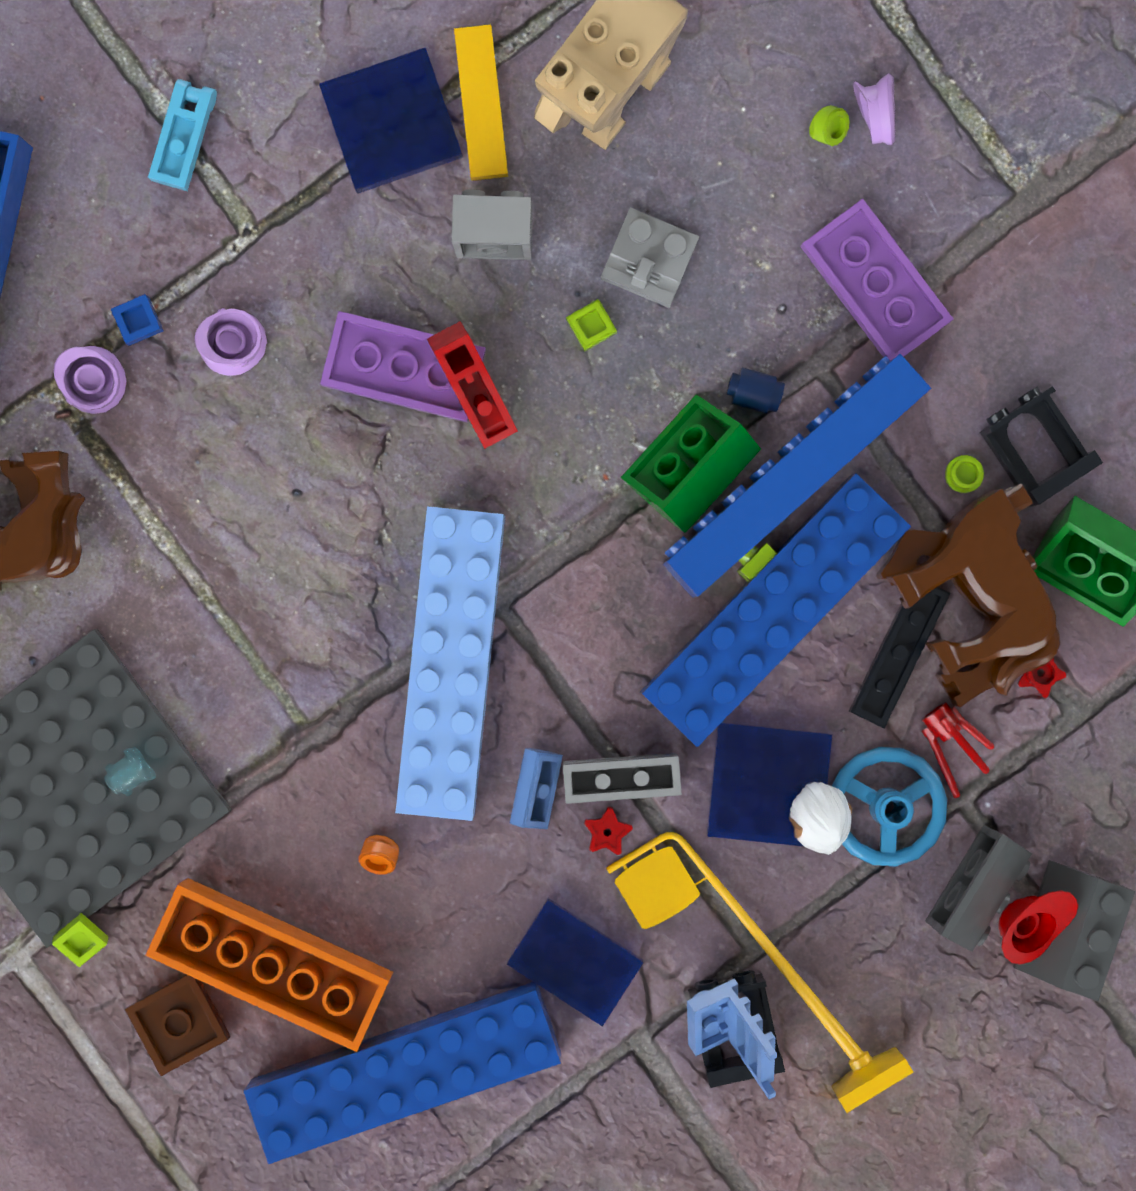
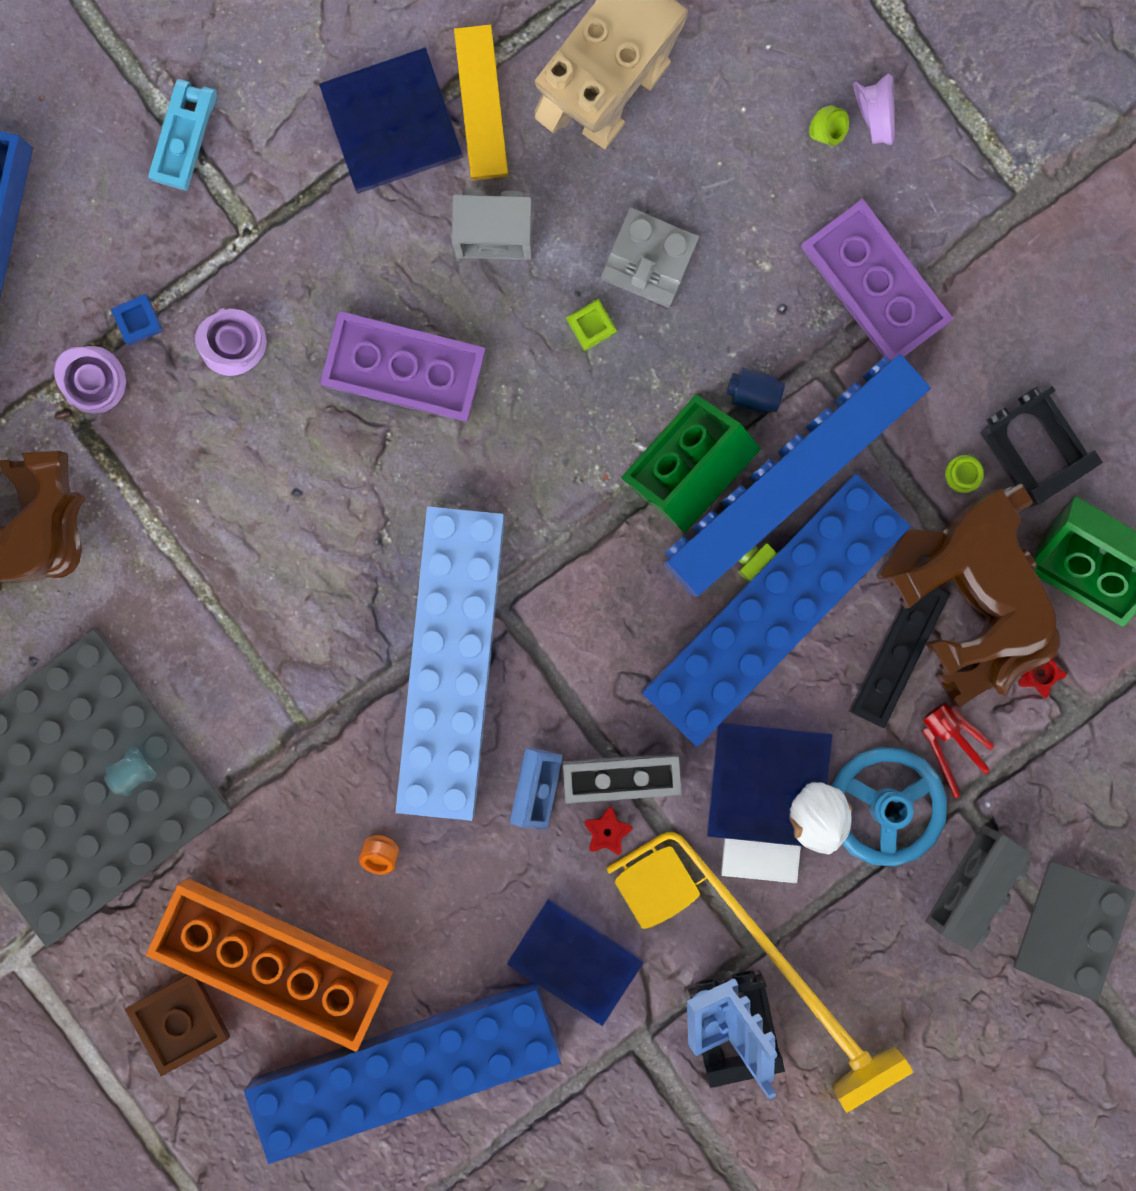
(80, 940): lime plate -> none
(472, 384): red slope -> none
(760, 860): none -> white tile
(1034, 923): red piece -> none

